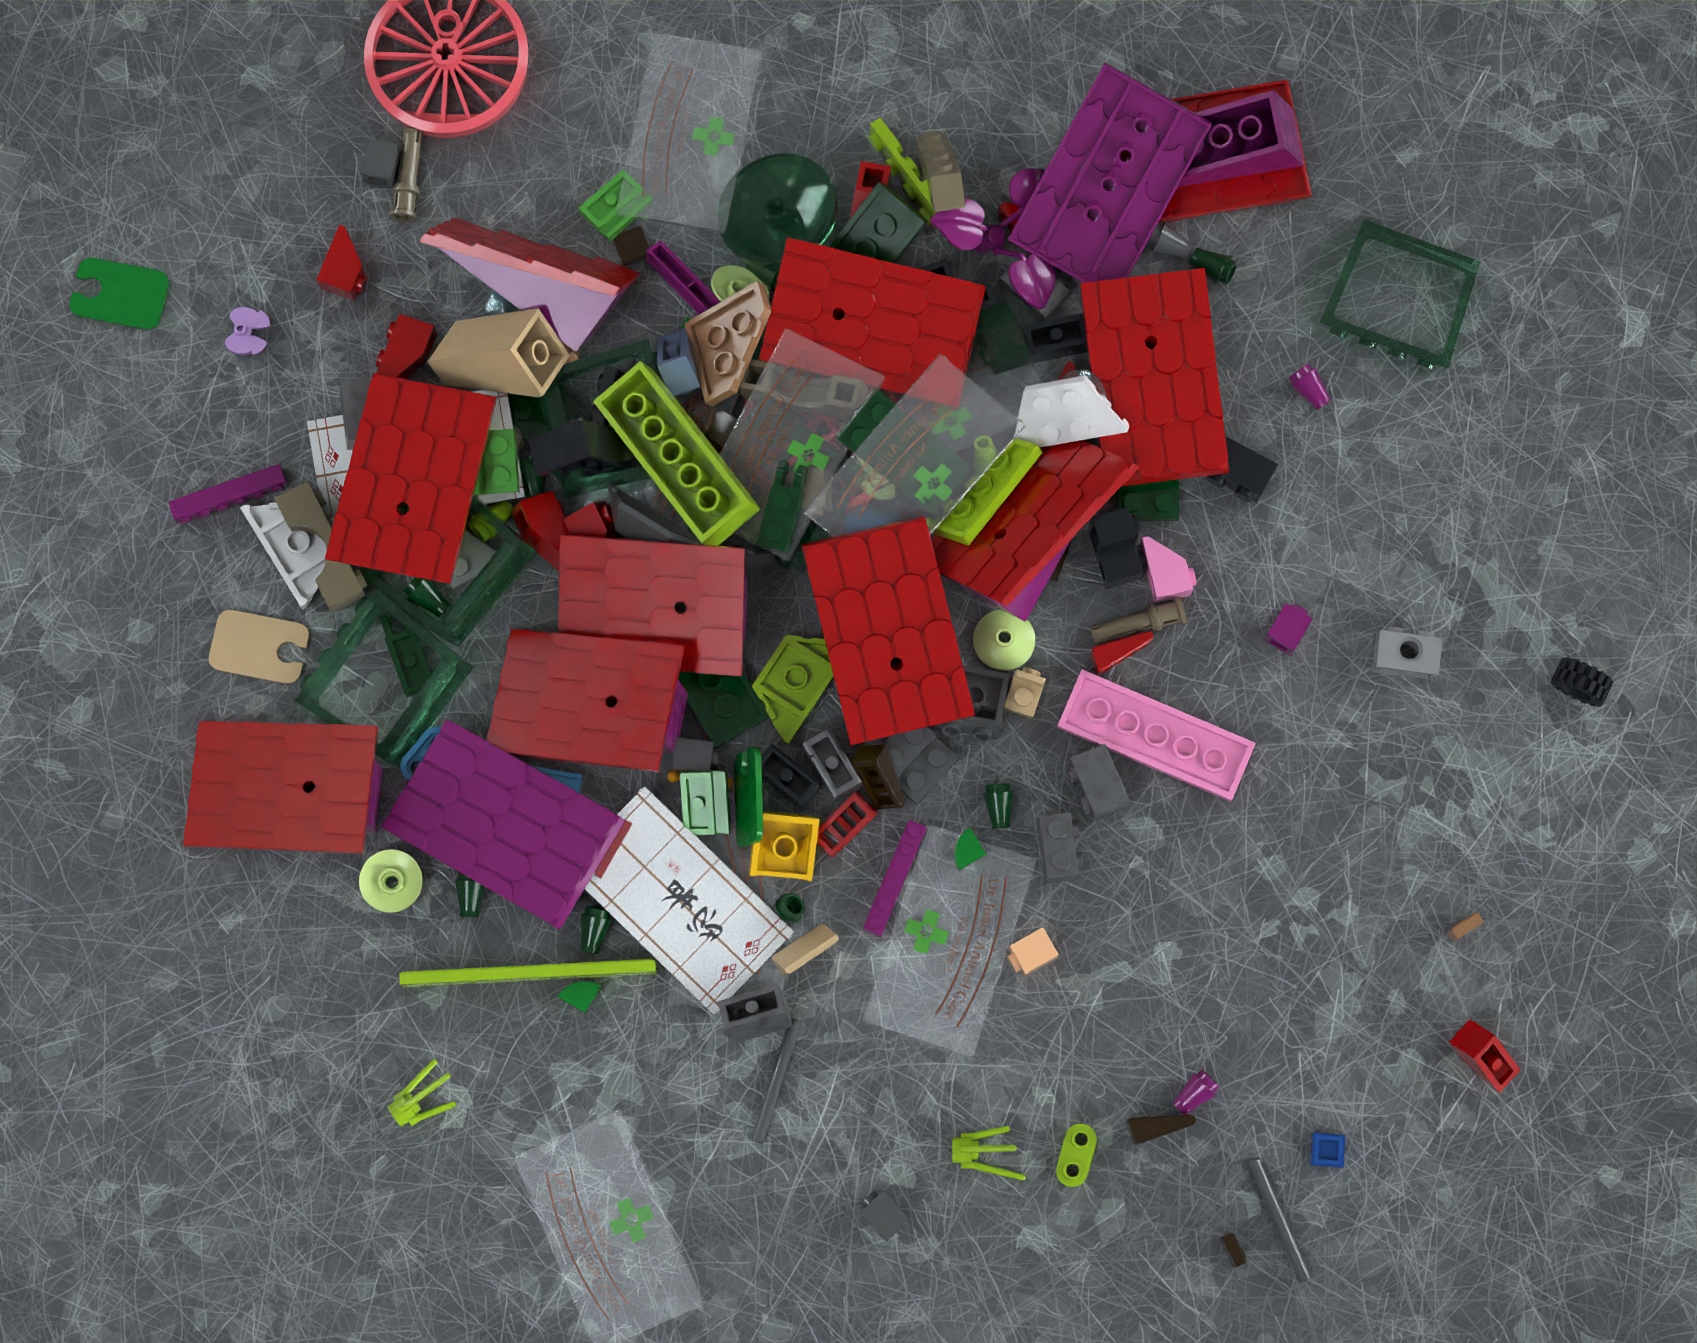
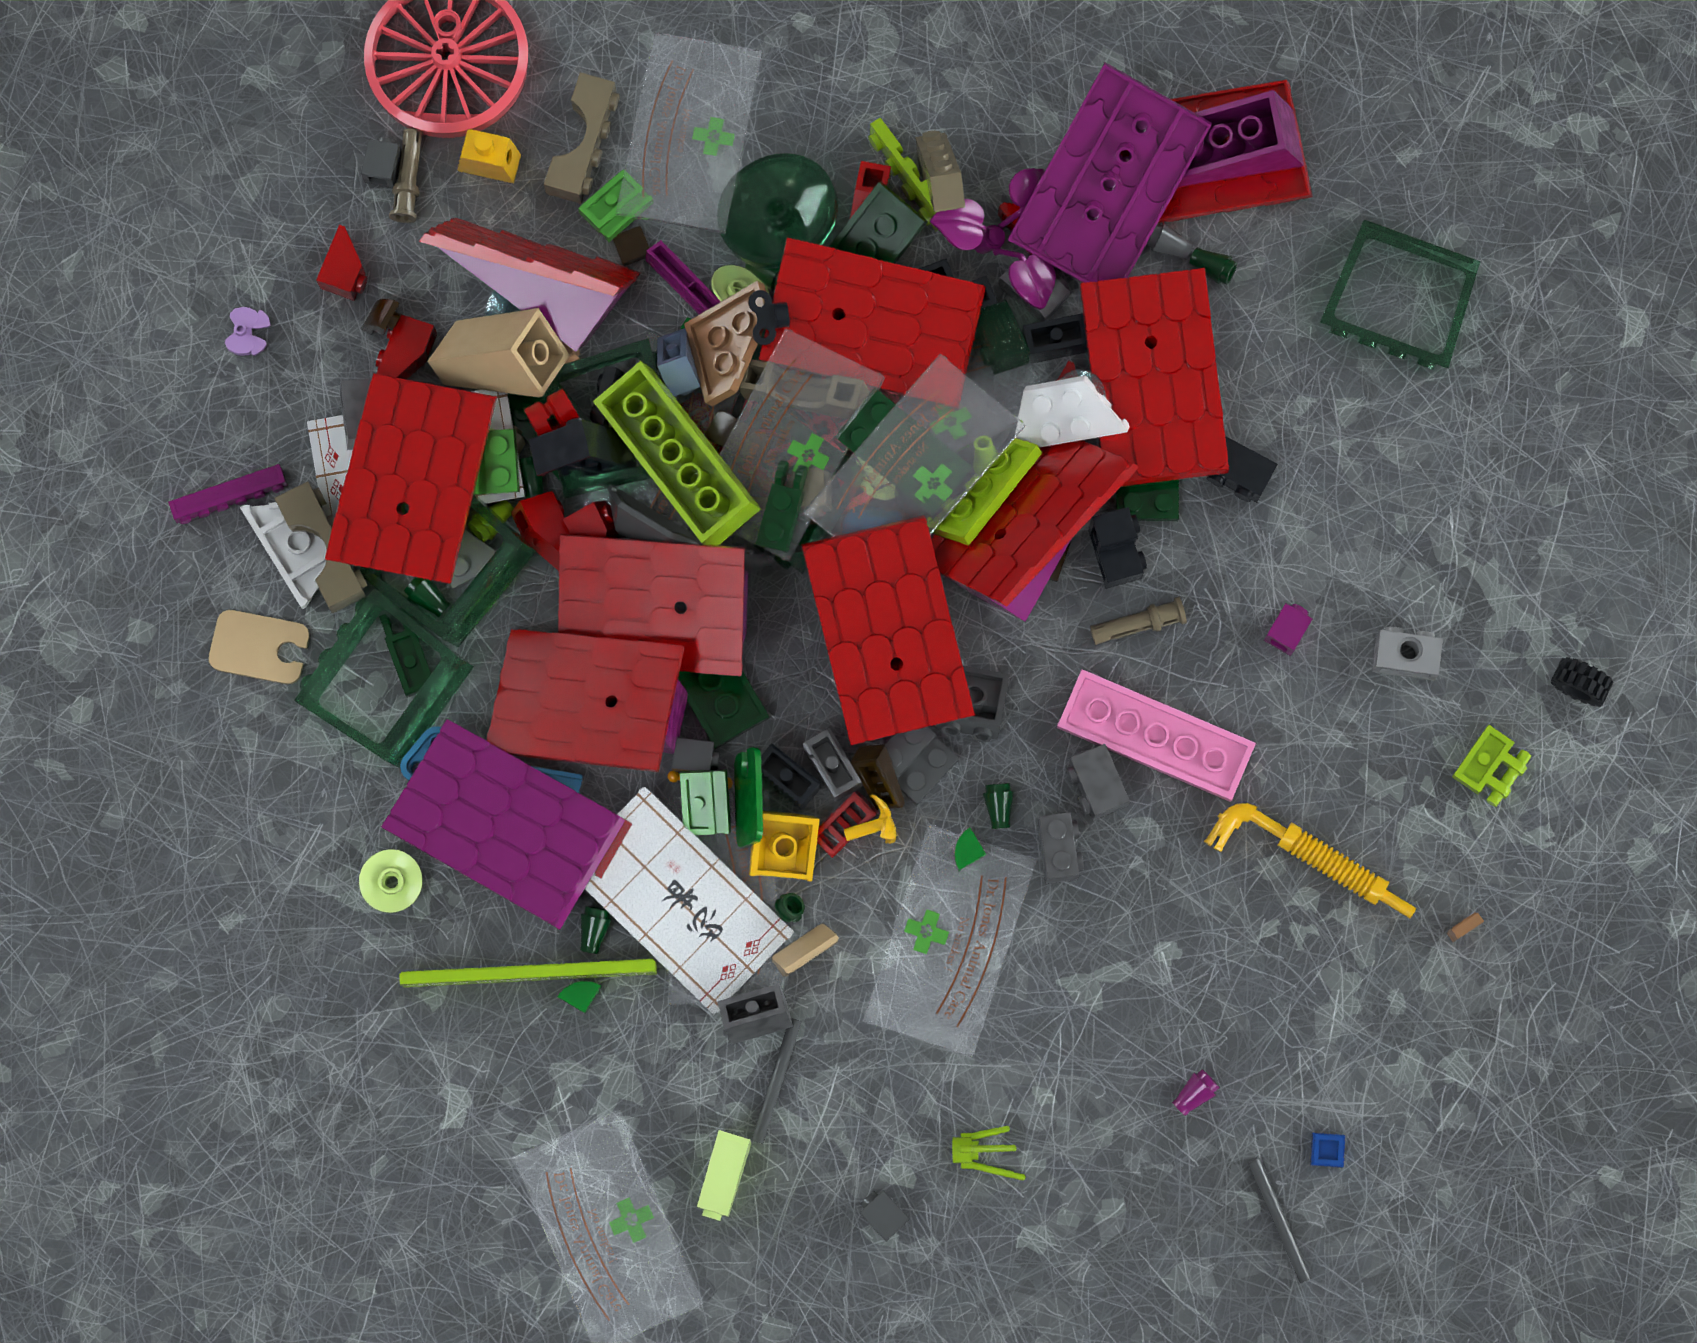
(127, 296): green piece -> none
(257, 781): red piece -> none
(382, 316): none -> dark brown slope
(405, 1107): lime plant -> none
(469, 896): dark green cone -> none
(487, 156): none -> yellow torso
(556, 404): none -> red wheel
(570, 173): none -> dark tan arch
(723, 1175): none -> yellowish green slope
(768, 316): none -> black piece
(793, 683): lime wing -> none
(883, 823): none -> yellow plant
(894, 878): magenta piece -> none
(1003, 655): yellowish green dish -> none
(1024, 692): tan bracket -> none
(1032, 952): light nougat brick -> none
(1076, 1155): lime plate -> none
(1112, 653): red slope -> none
(1148, 1128): dark brown slope -> none
(1166, 572): bright pink slope -> none
(1233, 1250): dark brown tile -> none
(1309, 385): magenta cone -> none
(1313, 851): none -> yellow piece
(1484, 759): none -> lime plate
(1484, 1055): red slope -> none

